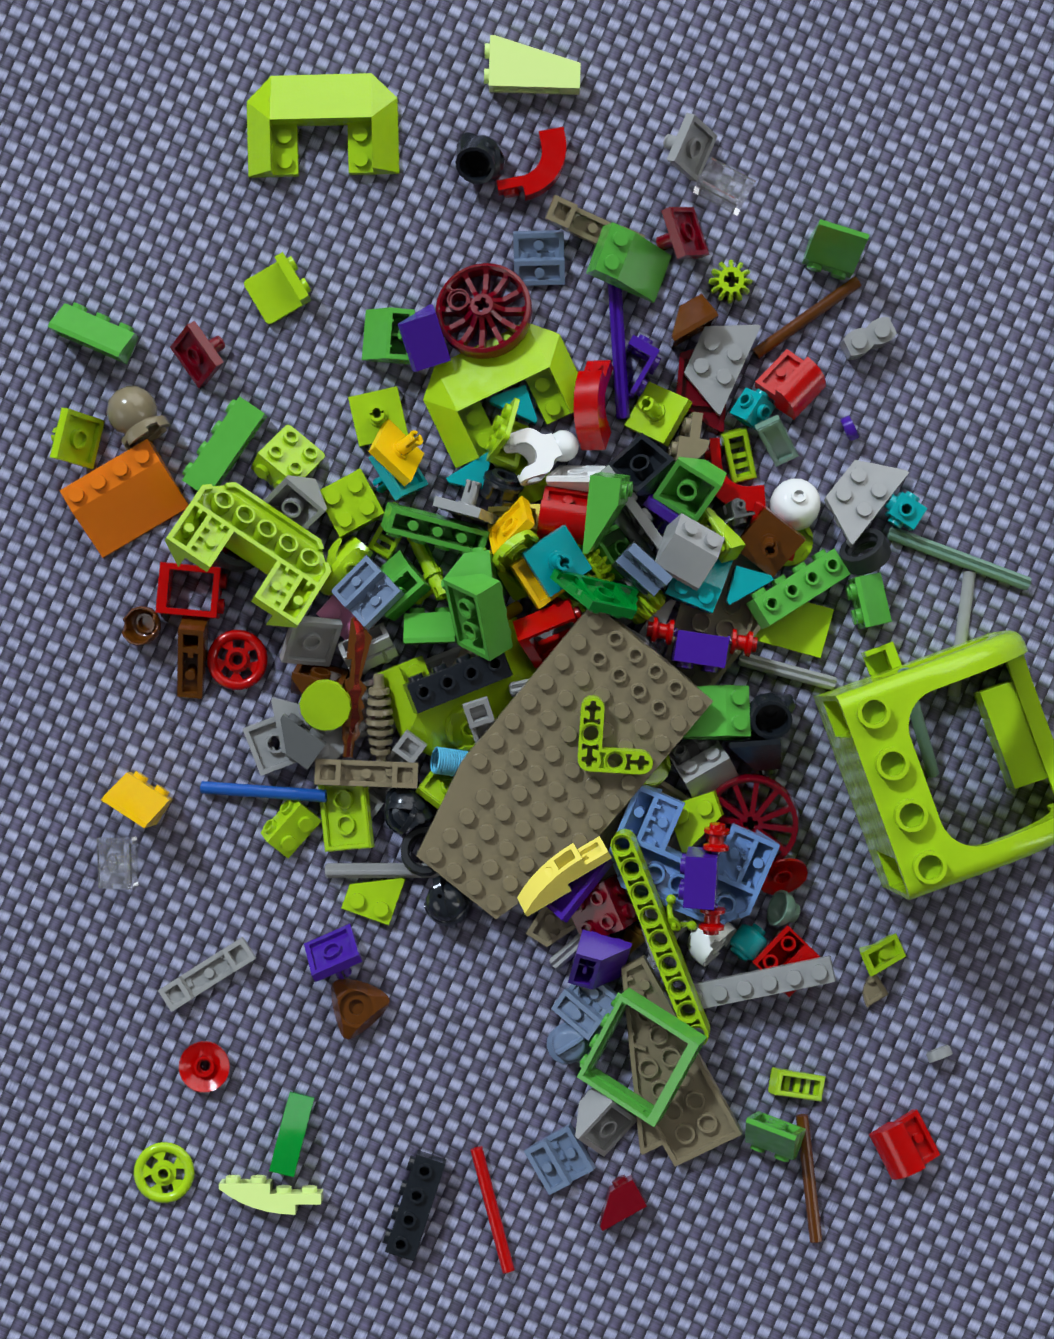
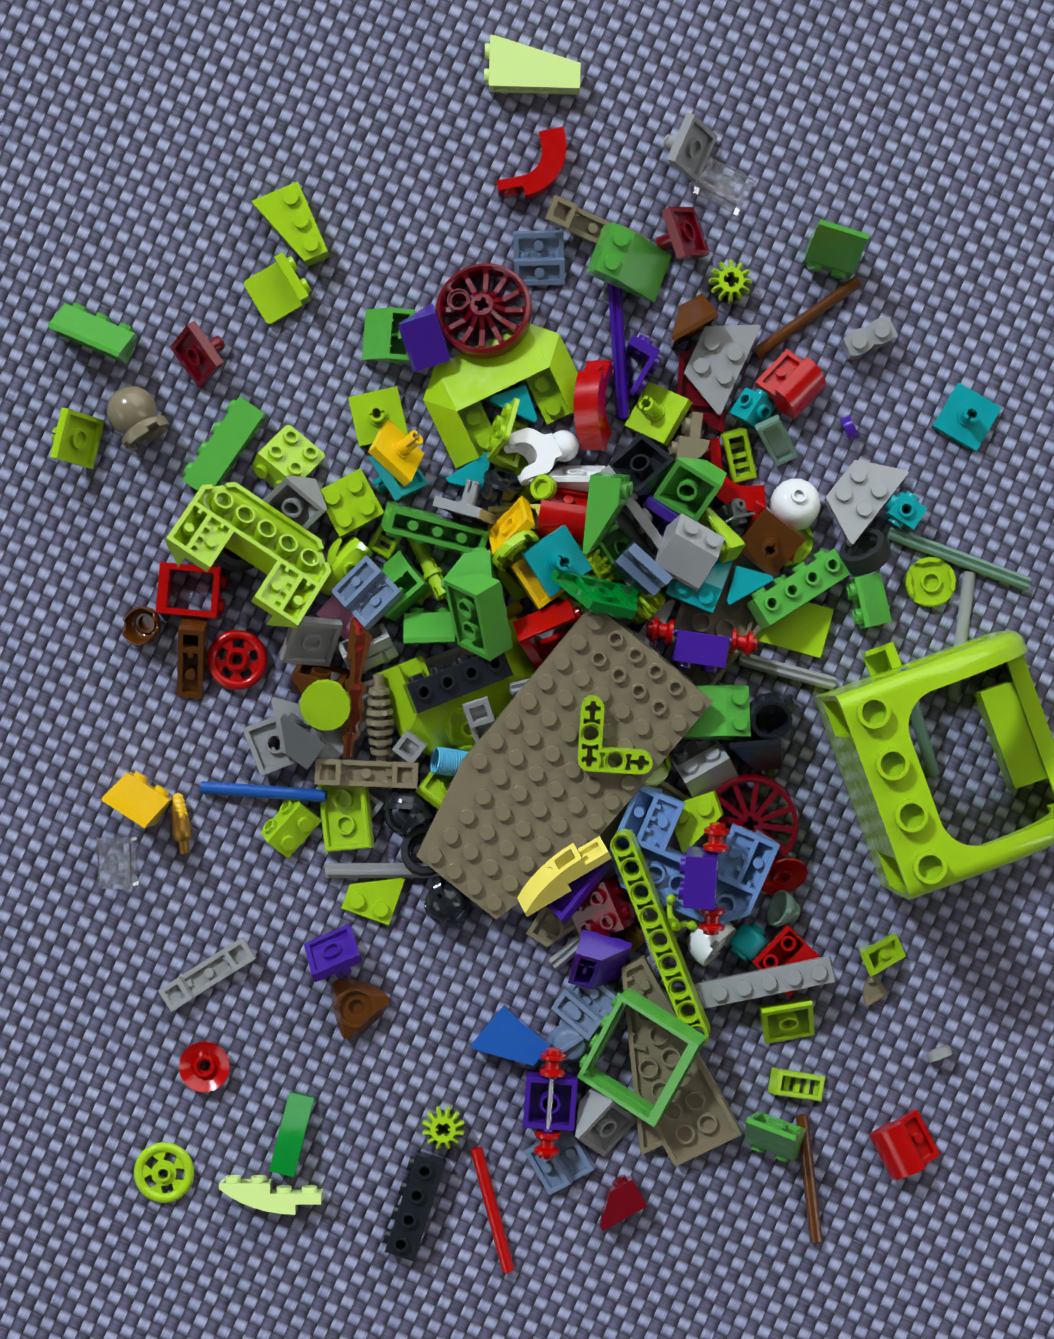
(125, 498): orange slope -> none
(180, 823): none -> pearl gold piece
(292, 219): none -> lime wedge
(322, 100): lime slope -> none
(443, 1136): none -> lime gear
(479, 159): black helmet -> none
(511, 1039): none -> blue slope
(543, 487): none -> lime tile
(550, 1102): none -> dark purple brick
(787, 1019): none -> lime slope
(930, 582): none -> lime tile
(966, 417): none -> teal tile

